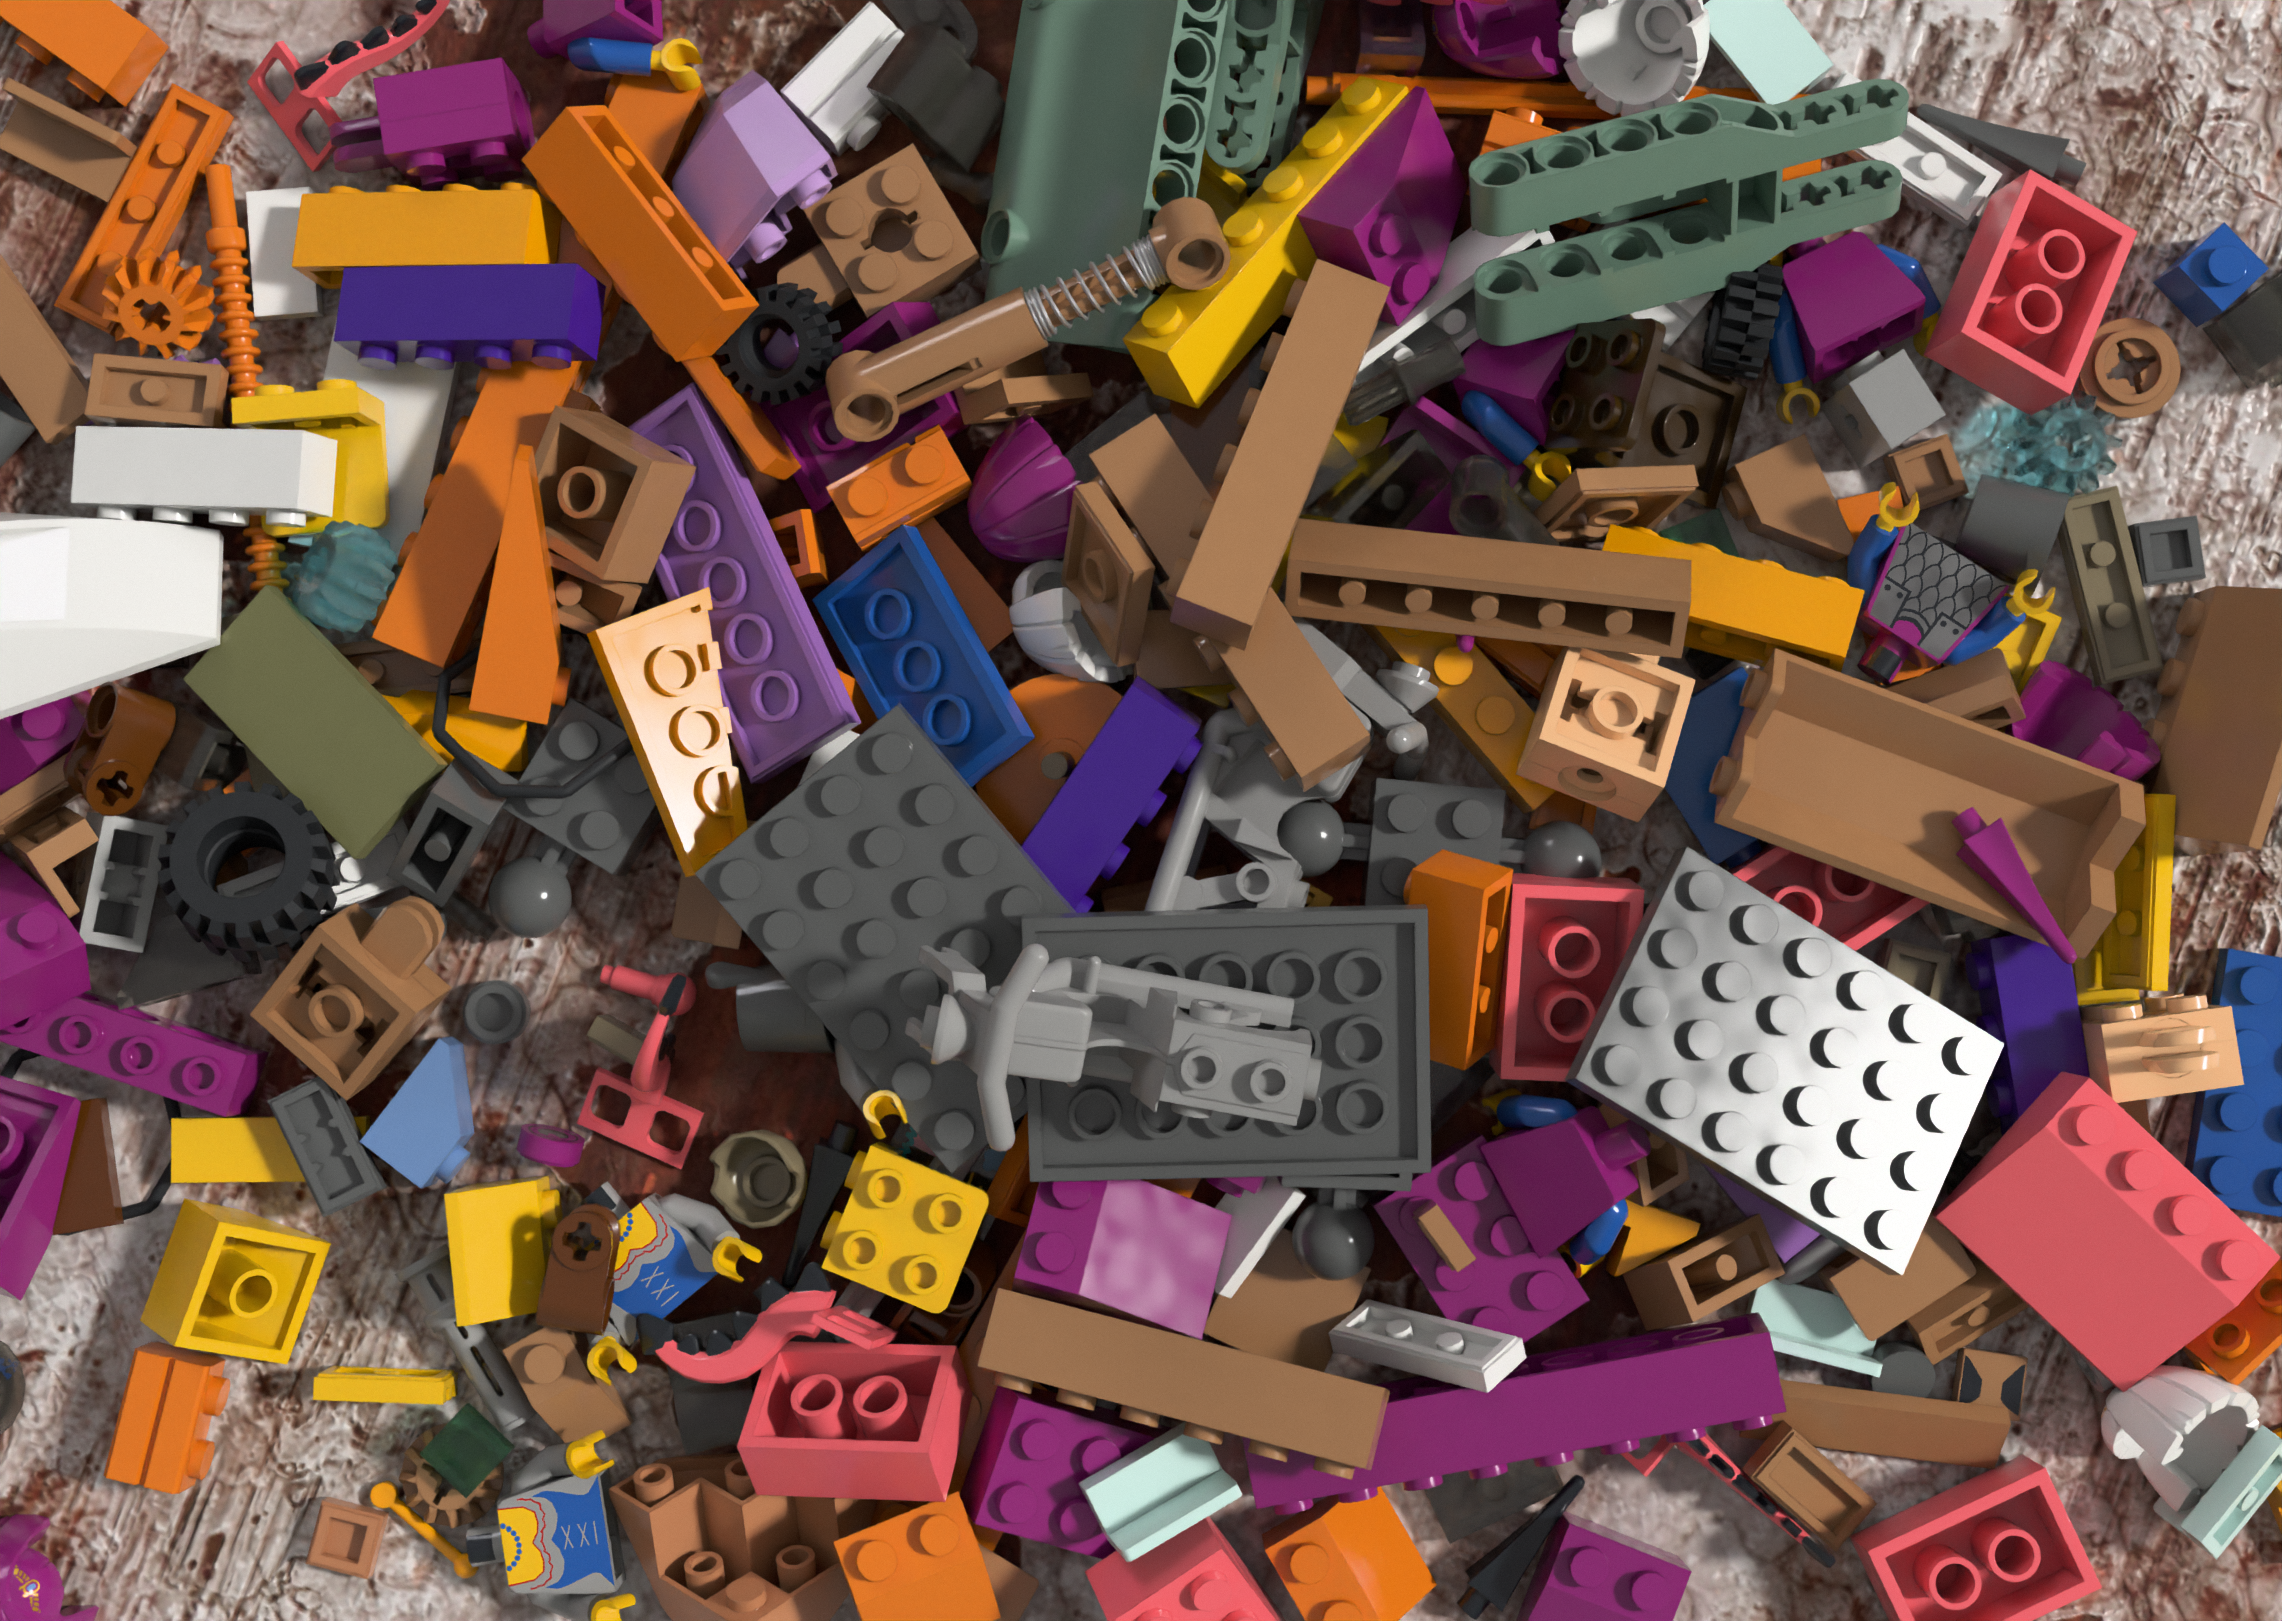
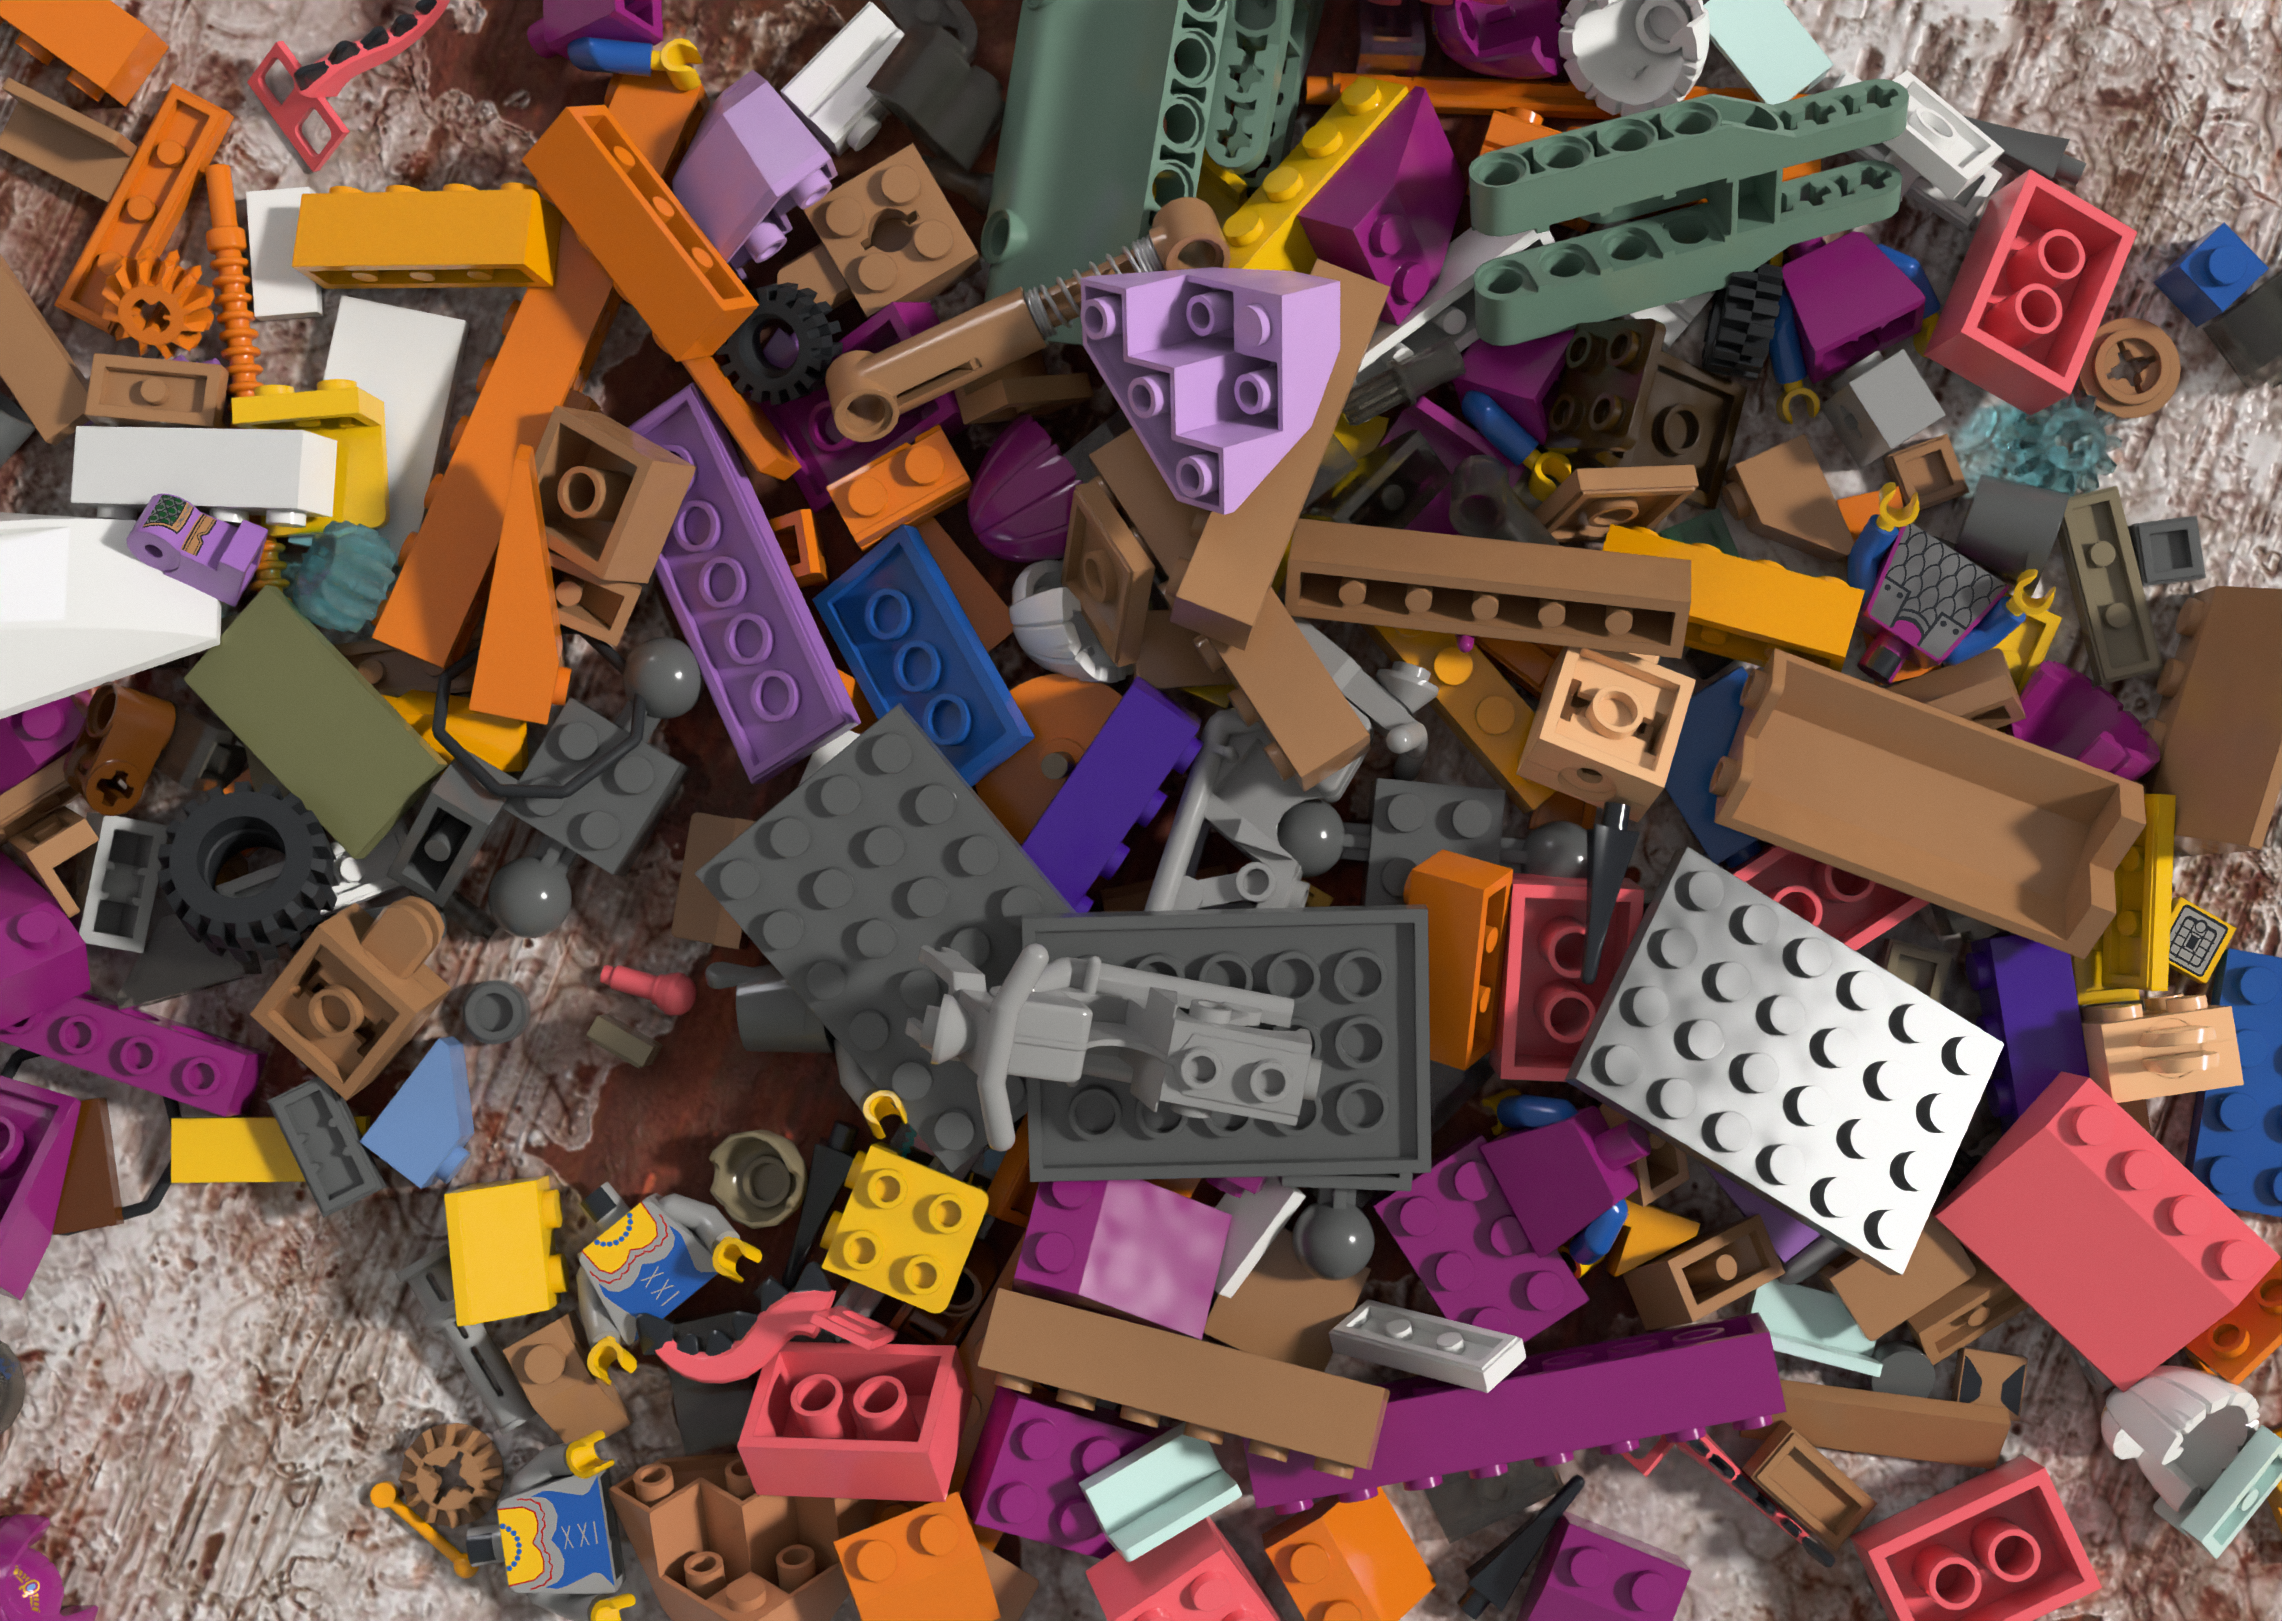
(167, 1418): orange brick -> none
(197, 547): none -> medium lavender leg
(234, 1283): yellow slope -> none
(347, 1537): nougat tile -> none
(385, 1385): yellow tile -> none
(442, 126): magenta brick -> none
(467, 1450): clear green tile -> none
(470, 315): dark purple brick -> none
(549, 1145): magenta tile -> none
(580, 1282): reddish brown piece -> none
(647, 1089): coral piece -> none
(672, 708): wing -> none
(1214, 368): none -> lavender brick
(1443, 1236): medium nougat tile -> none
(1607, 860): none -> black piece
(1939, 143): none -> white tile
(1996, 860): magenta piece -> none
(2196, 940): none -> tile

